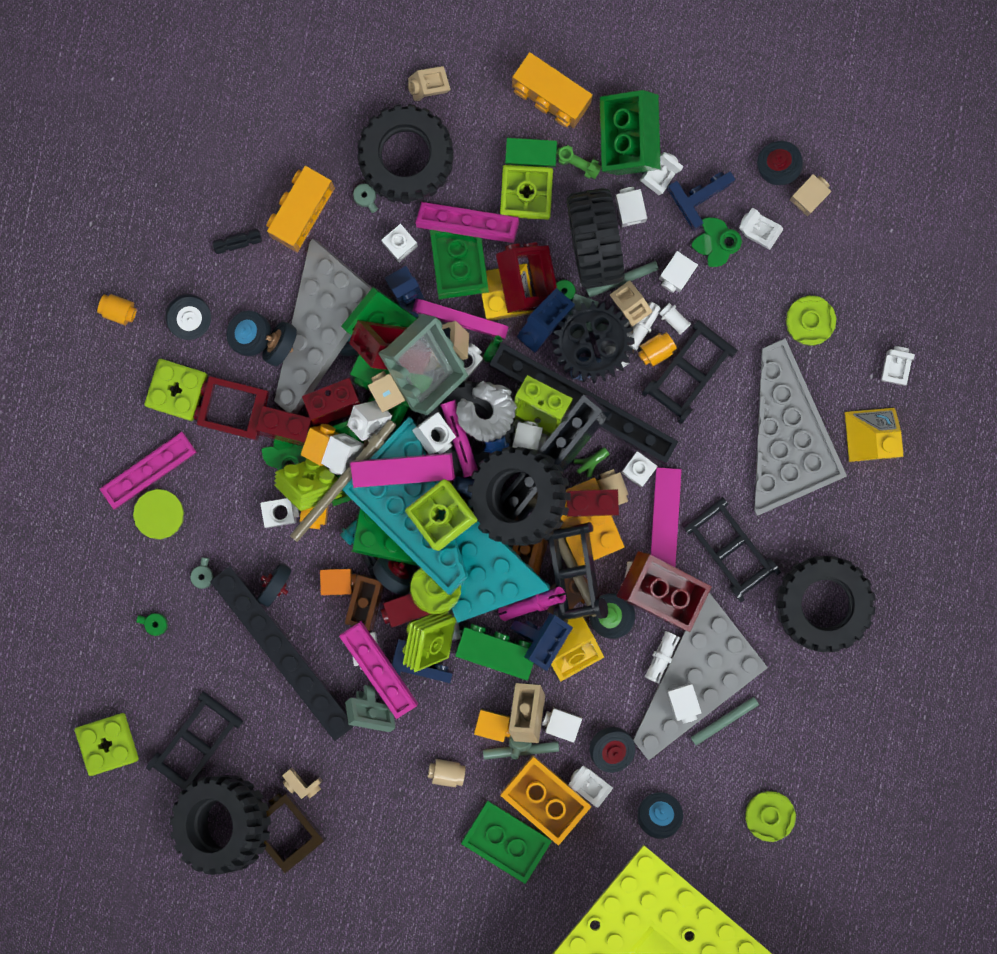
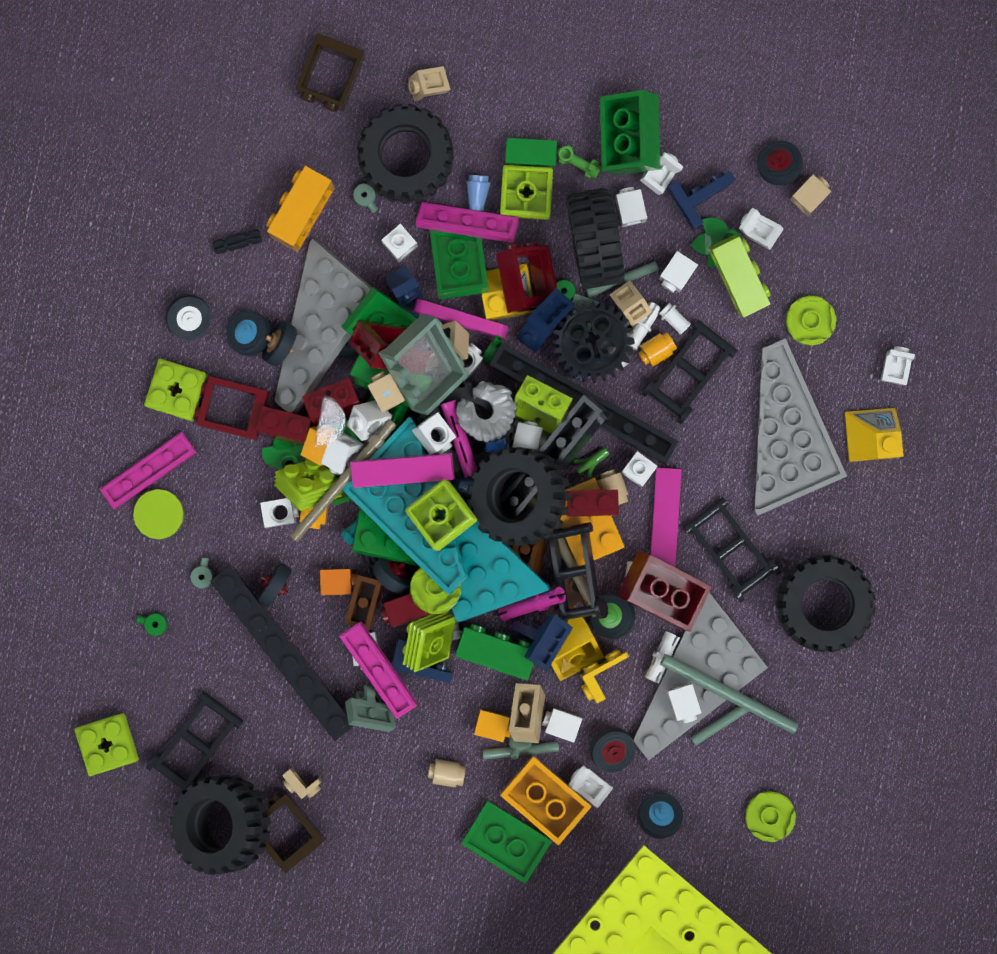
(117, 309): light orange brick -> none
(331, 422): none -> clear tile
(339, 49): none -> dark brown window
(477, 191): none -> medium blue cone
(551, 91): light orange brick -> none
(591, 687): none -> yellow bracket
(729, 694): none -> sand green piece
(740, 275): none -> lime brick

